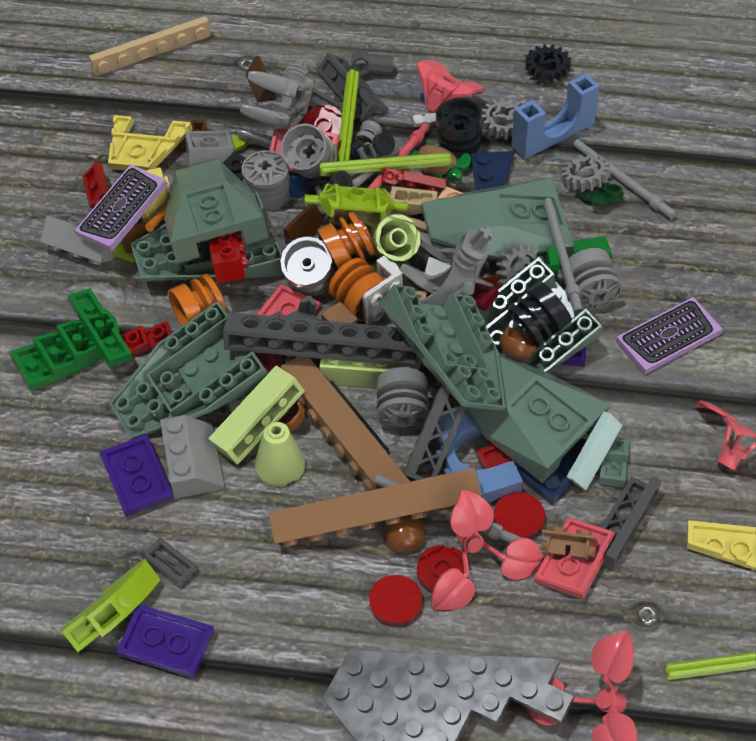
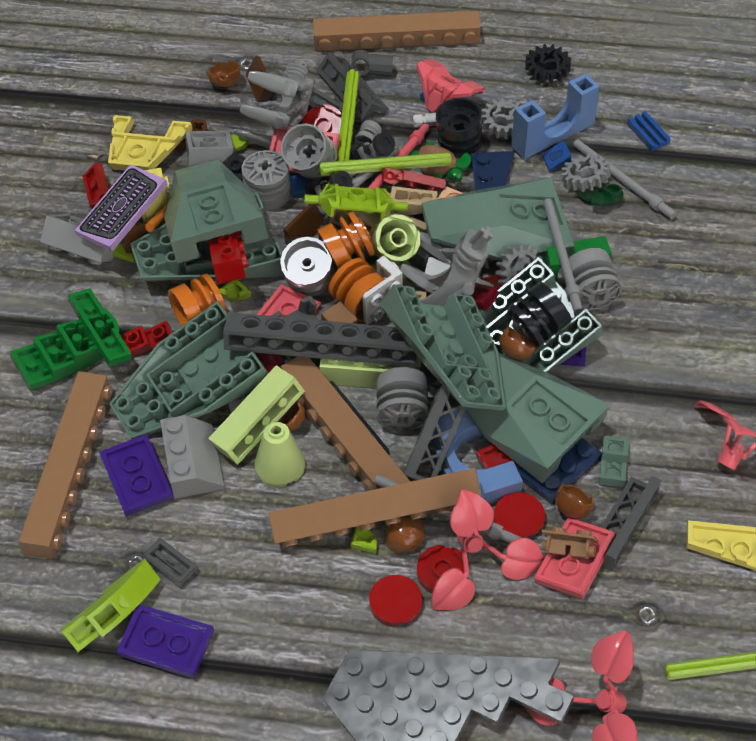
(65, 466): none -> medium nougat brick
(149, 46): tan plate -> none
(224, 75): none -> dark orange hair
(235, 291): none -> lime tile
(364, 541): none -> lime tile
(396, 31): none -> medium nougat brick
(557, 156): none -> blue slope
(573, 502): none -> dark orange hair
(594, 450): light aqua tile -> none
(651, 129): none -> blue tile
(669, 335): tile -> none

